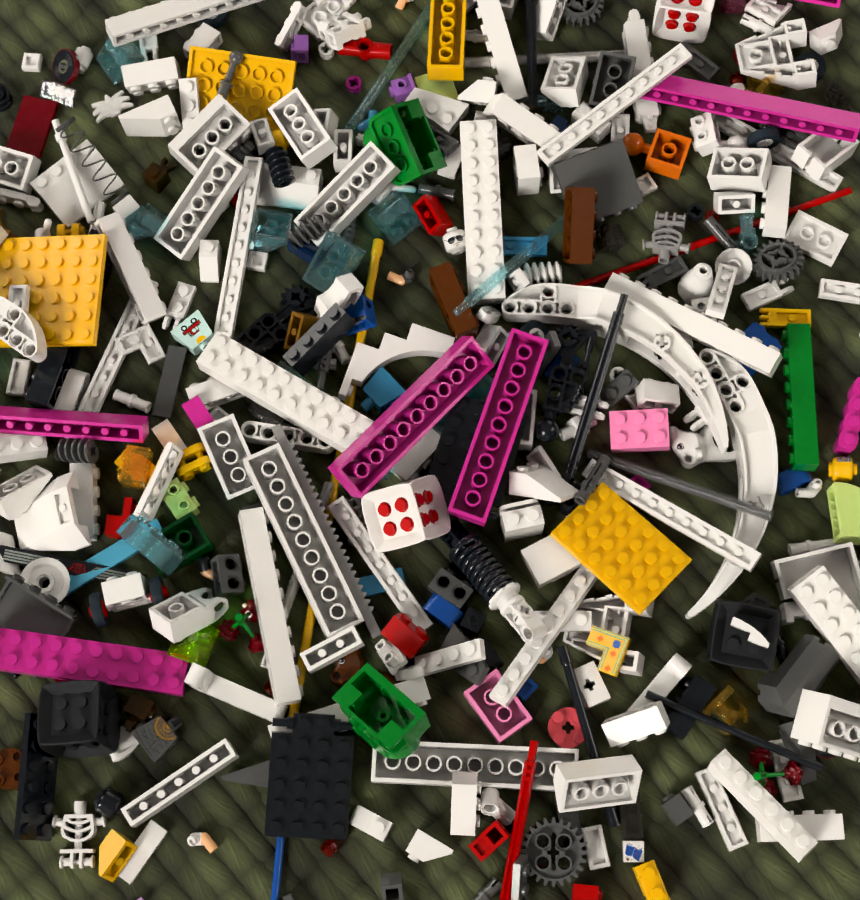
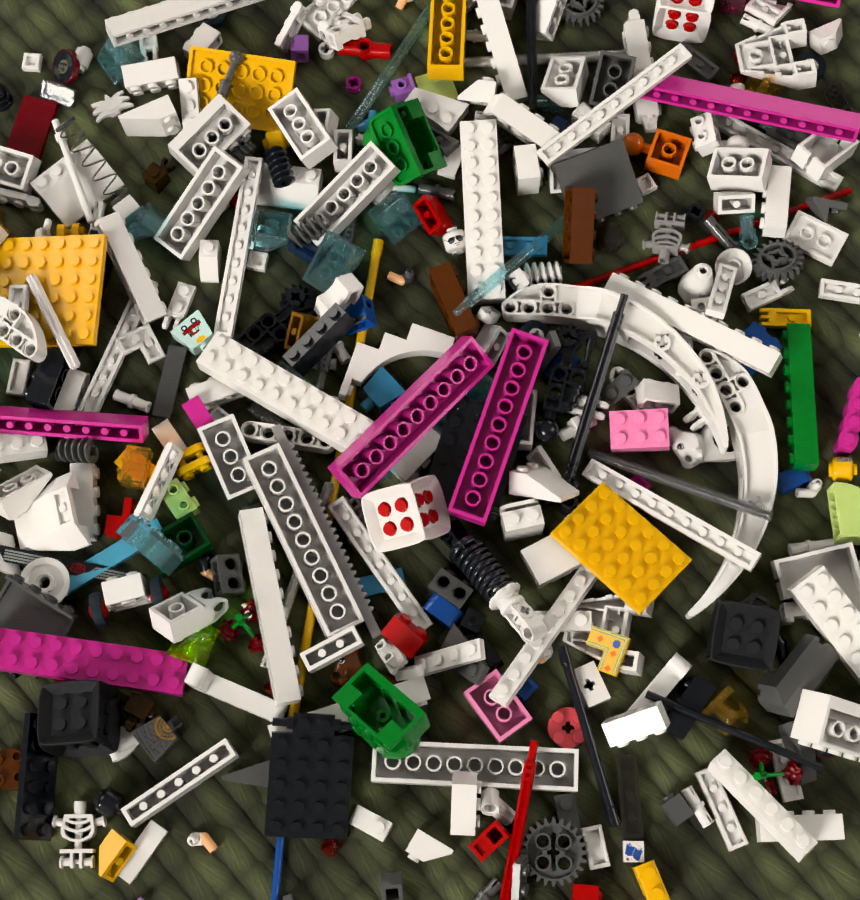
(53, 321): none -> white axle
(262, 135): white slope -> none
(589, 485): dark grey pin -> none
(596, 783): white slope -> none
(754, 637): white slope -> none
(764, 138): black bush -> none
(821, 207): none -> dark grey slope

